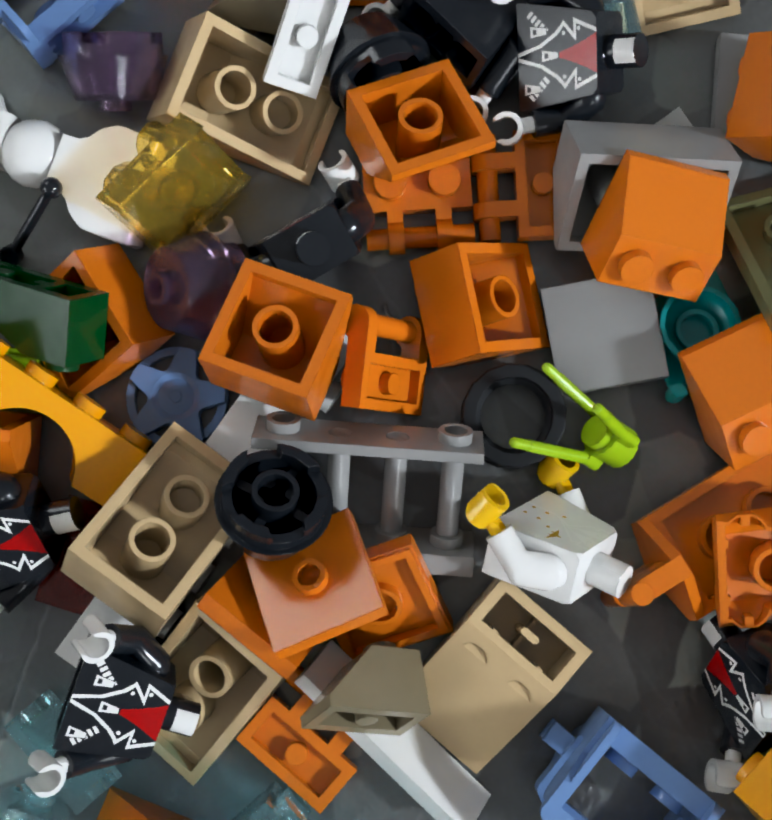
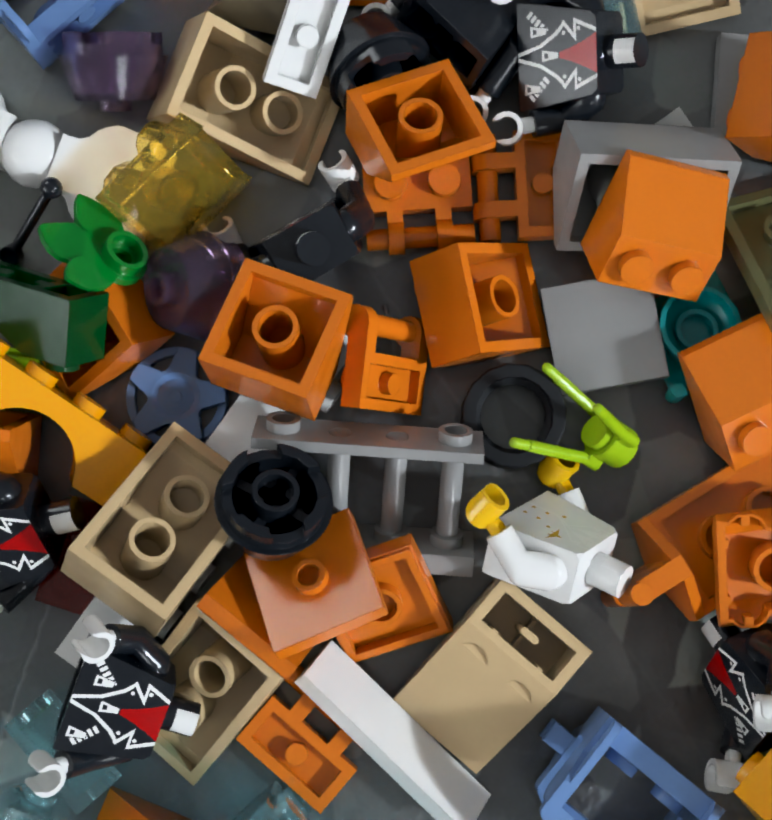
(95, 248): none -> green plate
(373, 694): dark tan slope -> none

